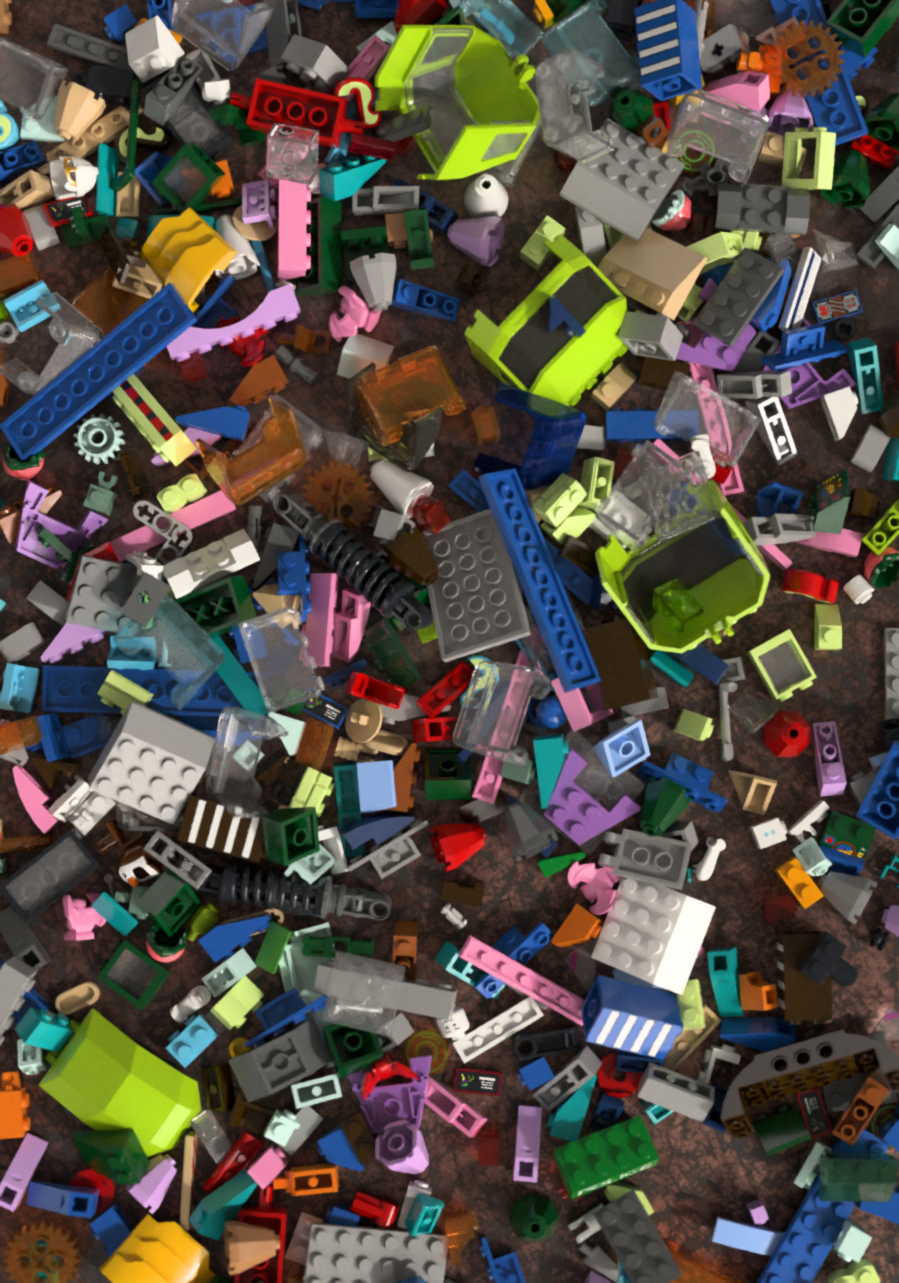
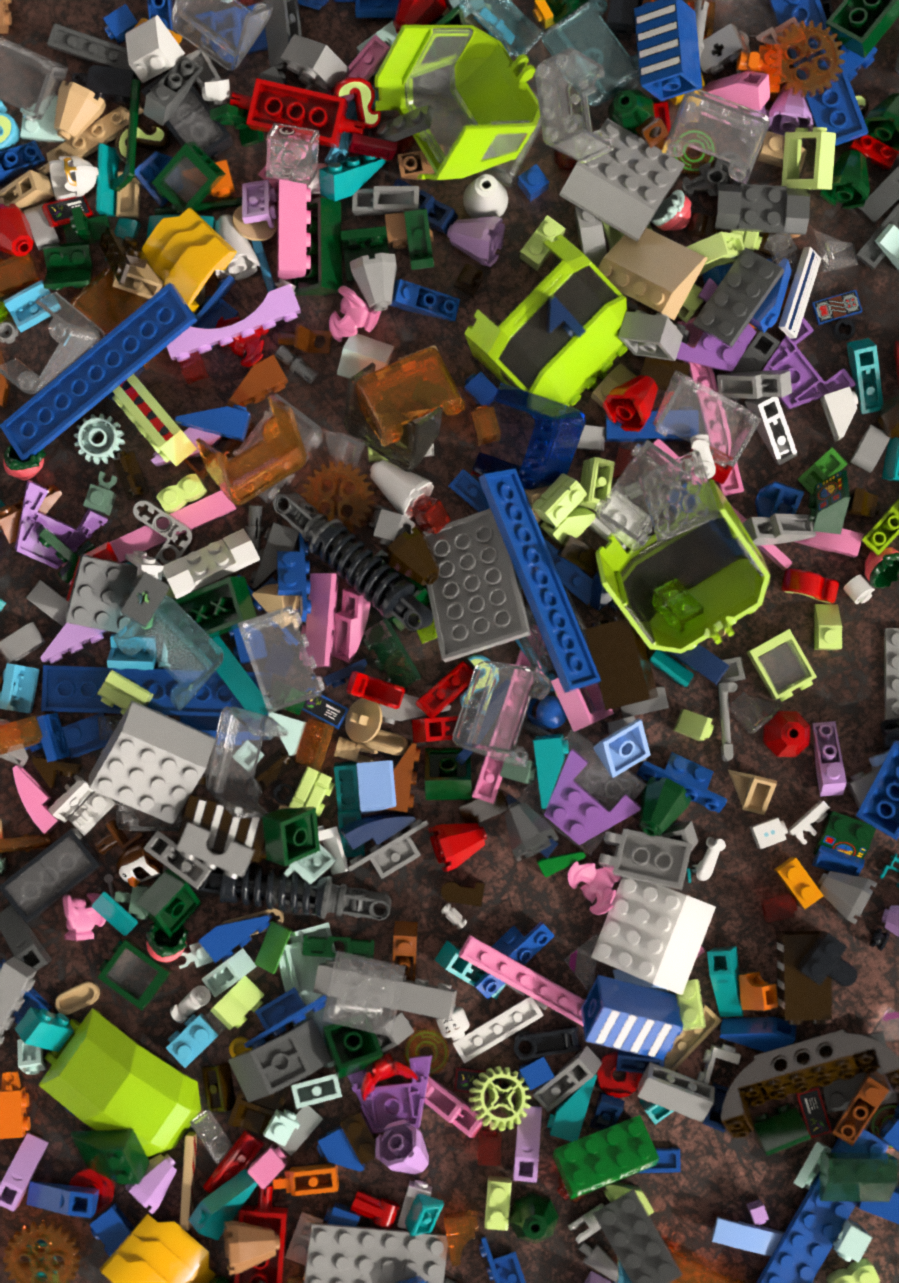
(68, 265): none -> dark green bracket
(196, 844): none -> light grey arch
(197, 954): none -> light aqua plate
(203, 920): lime plant -> none
(413, 164): none -> medium nougat slope
(480, 389): none -> blue brick
(497, 1203): none -> yellowish green brick
(515, 1086): none -> yellowish green gear
(533, 182): none -> blue brick
(578, 928): orange slope -> none
(631, 403): none -> red cone
(668, 1161): none -> blue tile
(804, 346): blue bracket -> none
(812, 857): light aqua bracket -> none
(825, 467): none -> bright green slope

